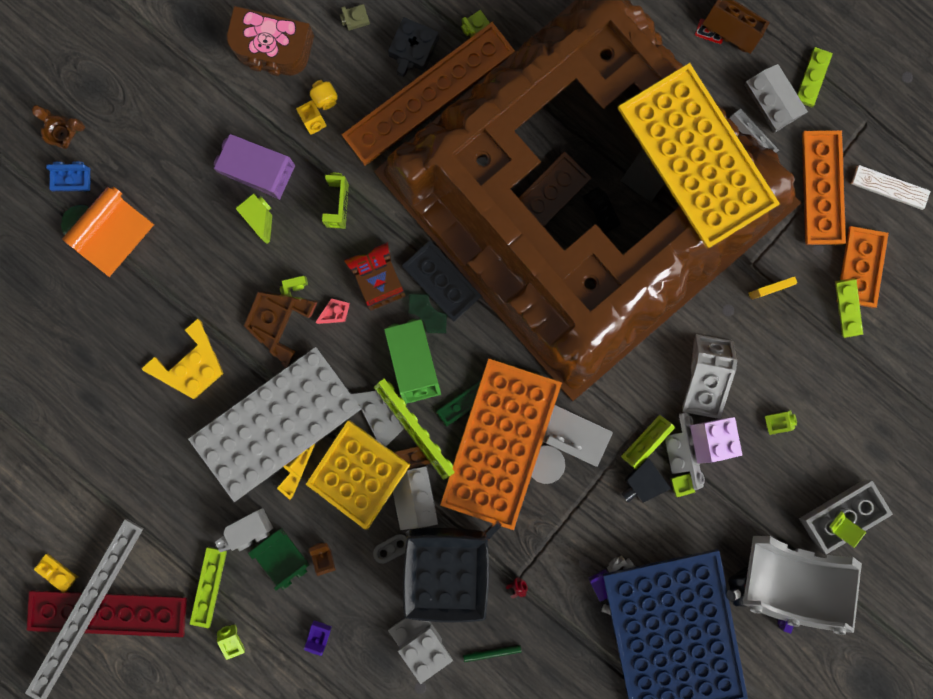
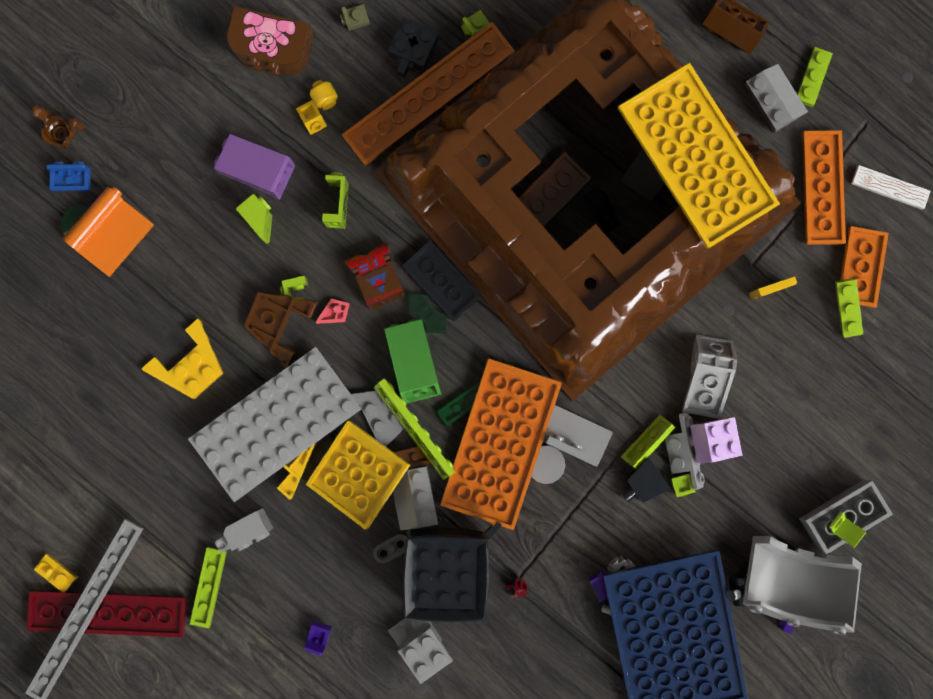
(230, 642): lime bracket -> none
(280, 559): dark green panel -> none
(322, 558): reddish brown bracket -> none
(492, 653): dark green bar -> none
(703, 33): sticker -> none
(747, 126): light grey plate -> none
(781, 422): lime bracket -> none

